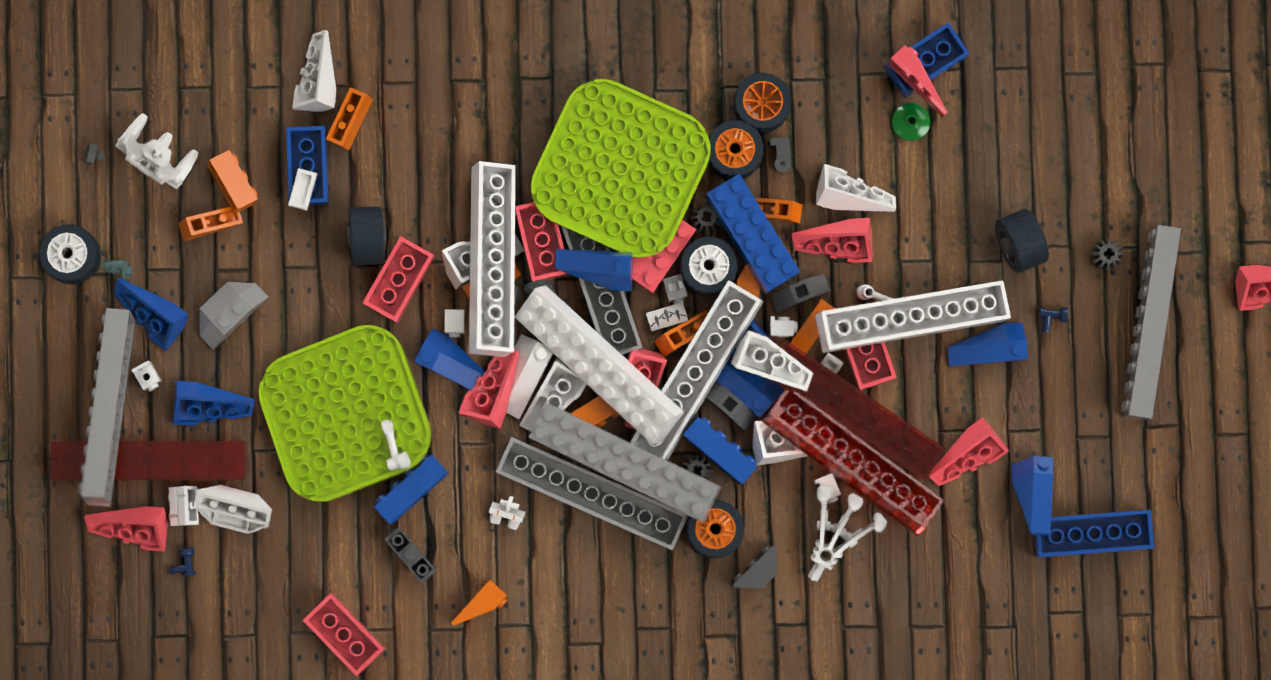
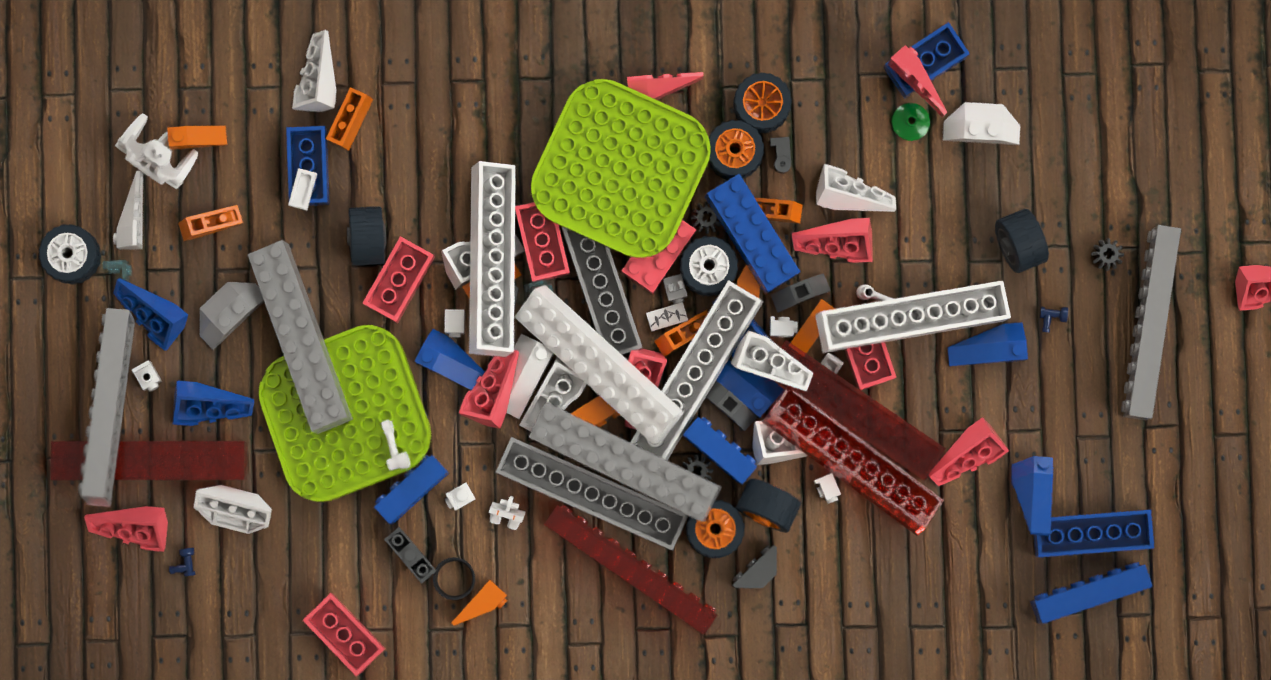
(92, 154): dark grey tile -> none
(130, 225): none -> white wedge
(181, 506): white brick -> none
(196, 136): none -> orange slope
(232, 181): orange brick -> none
(300, 337): none -> light grey brick
(435, 577): none -> black tyre
(459, 497): none -> white bracket
(602, 268): blue wedge -> none
(627, 567): none -> clear red brick
(663, 84): none -> coral wedge
(768, 505): none -> black wheel
(850, 540): white piece -> none
(982, 124): none -> white wedge
(1092, 593): none -> blue brick

